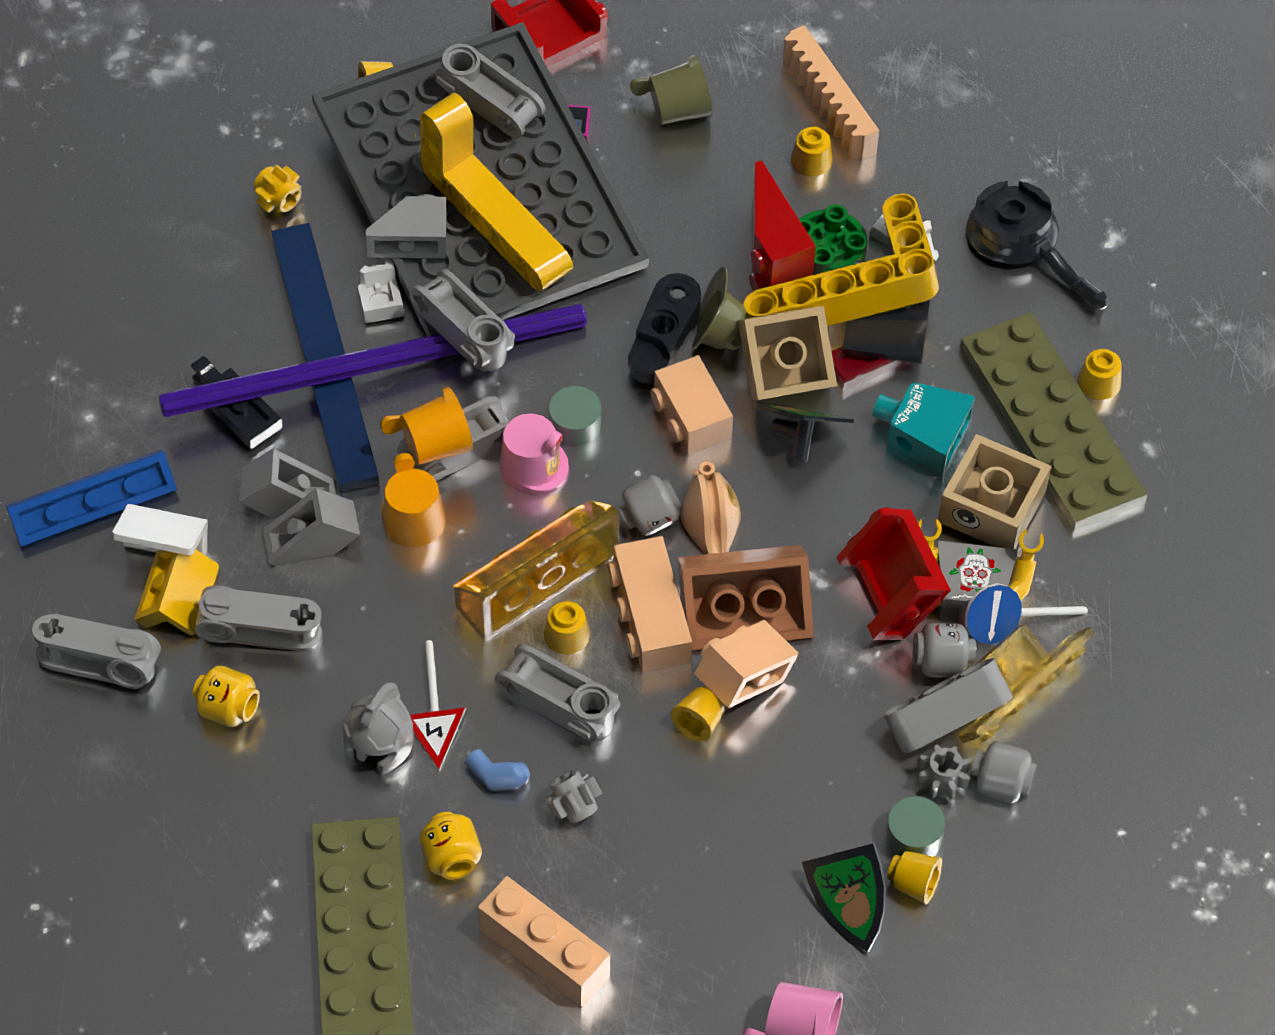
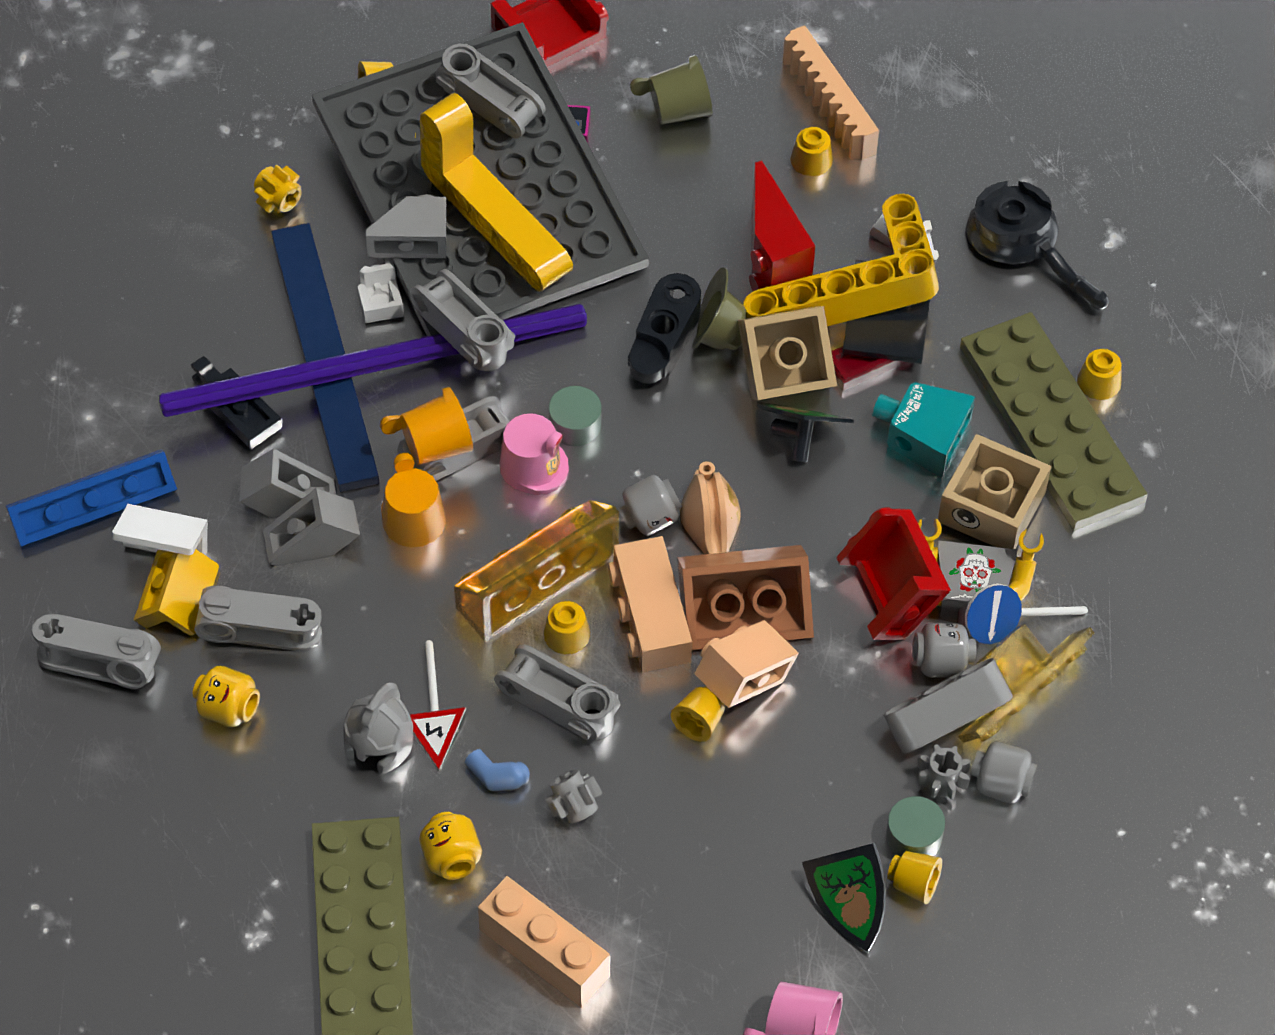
(692, 405): light nougat brick -> none
(837, 238): green tile -> none

